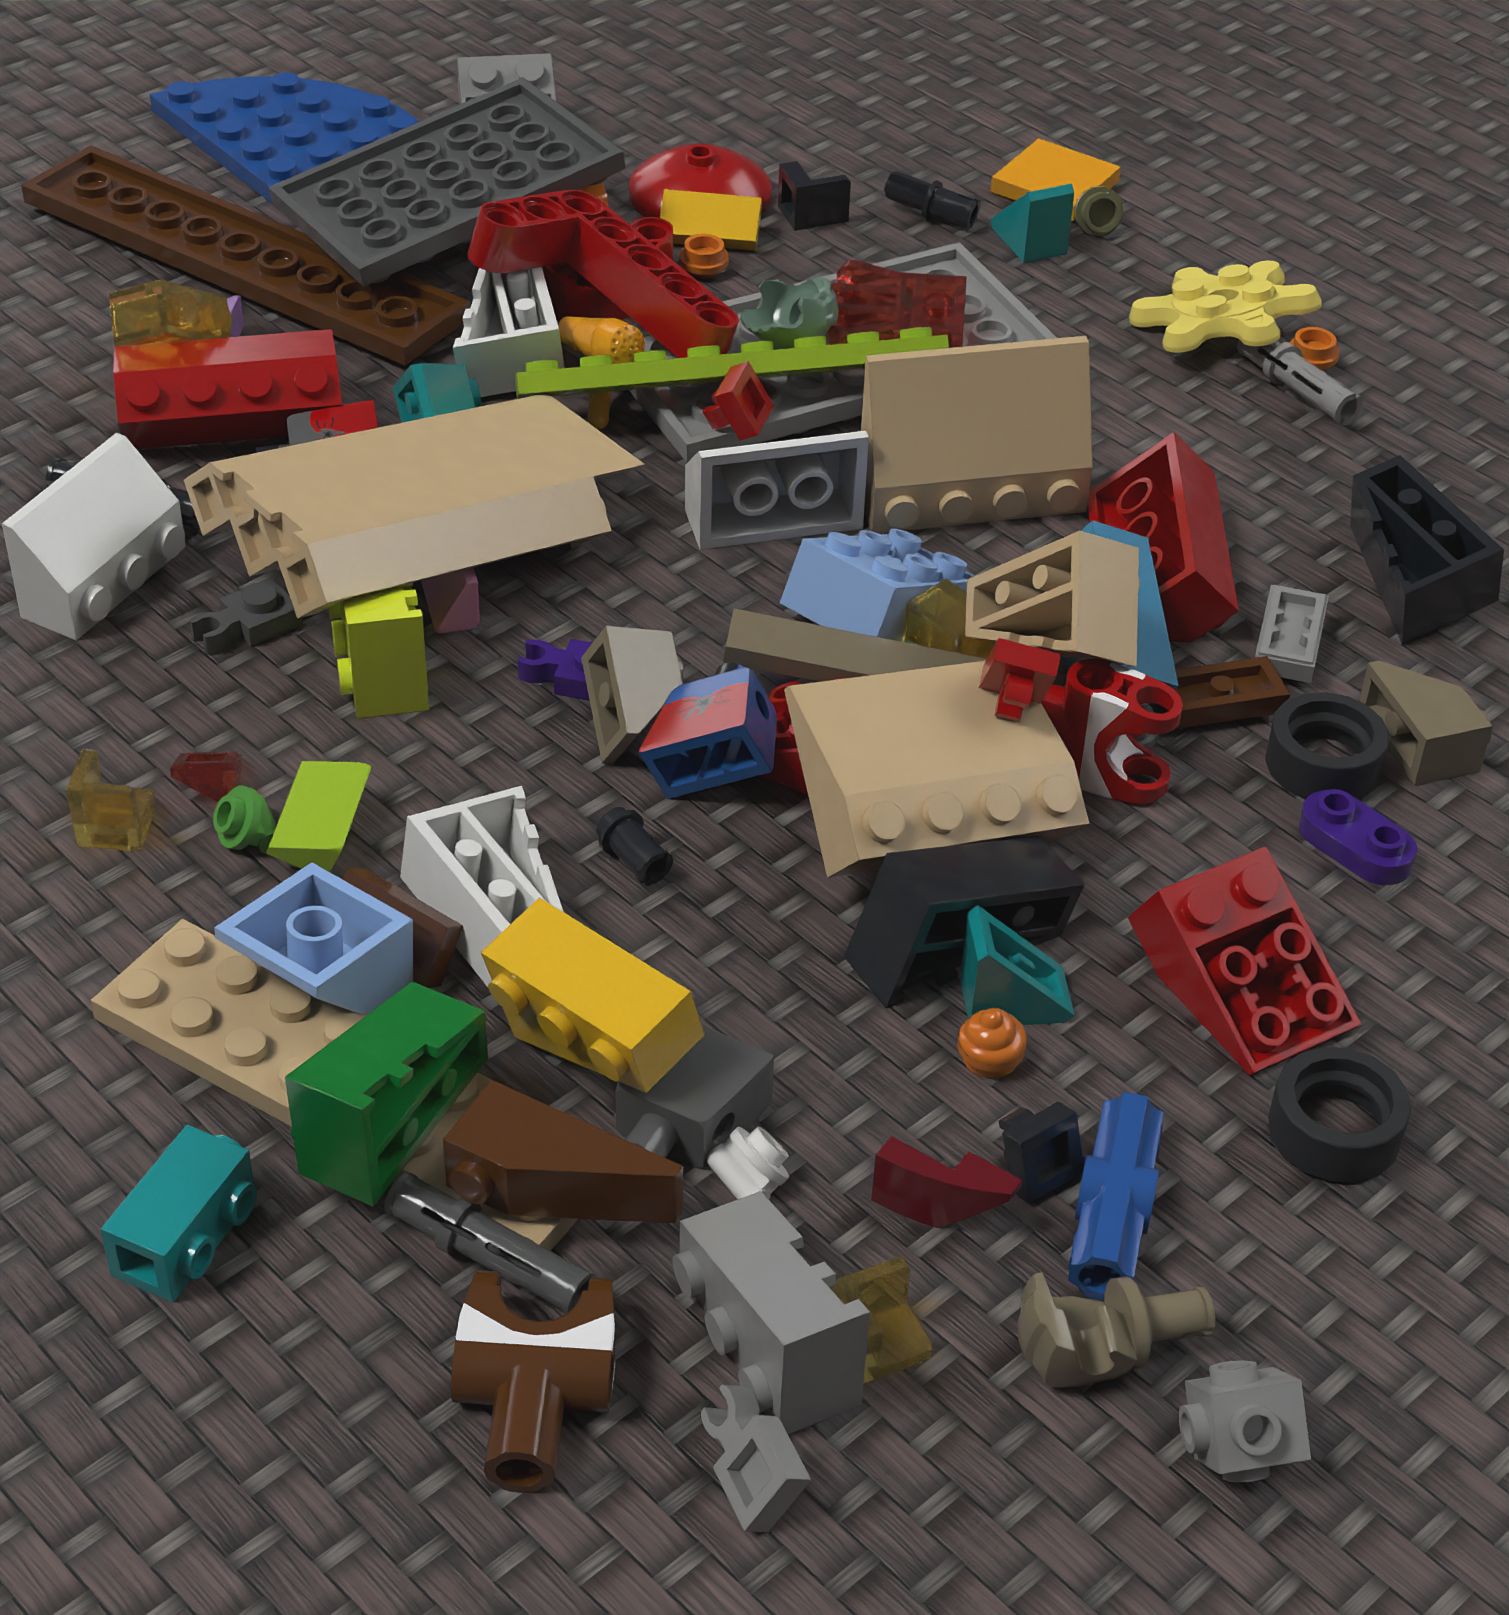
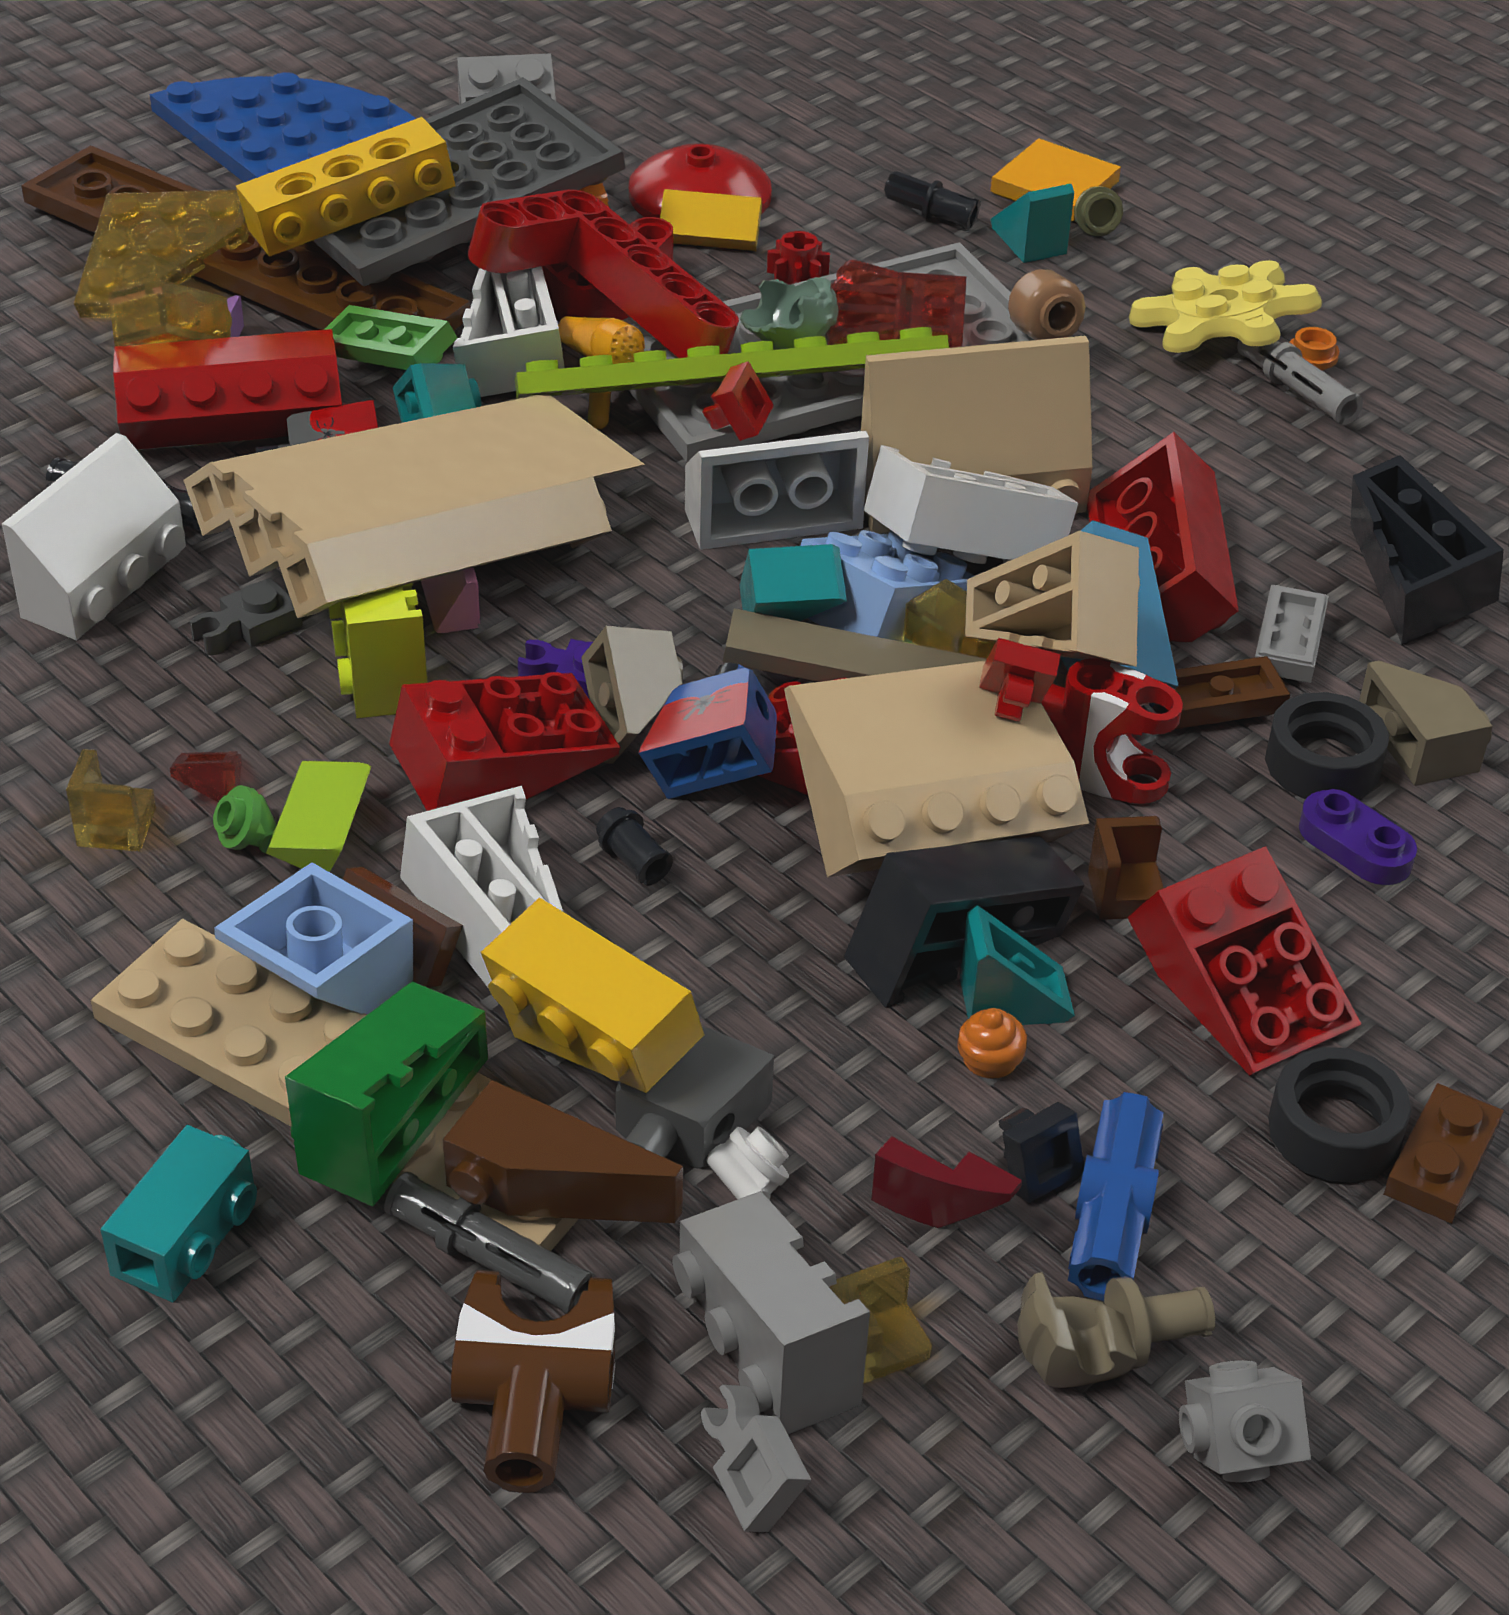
(154, 239): none -> clear yellow plate
(346, 186): none -> yellow brick
(390, 337): none -> bright green plate
(496, 736): none -> red slope
(704, 255): orange plate -> none
(792, 581): none -> teal slope
(797, 258): none -> red gear
(812, 202): black panel -> none
(965, 509): none -> white wedge
(1046, 305): none -> medium nougat head
(1124, 864): none -> reddish brown panel
(1443, 1153): none -> reddish brown plate

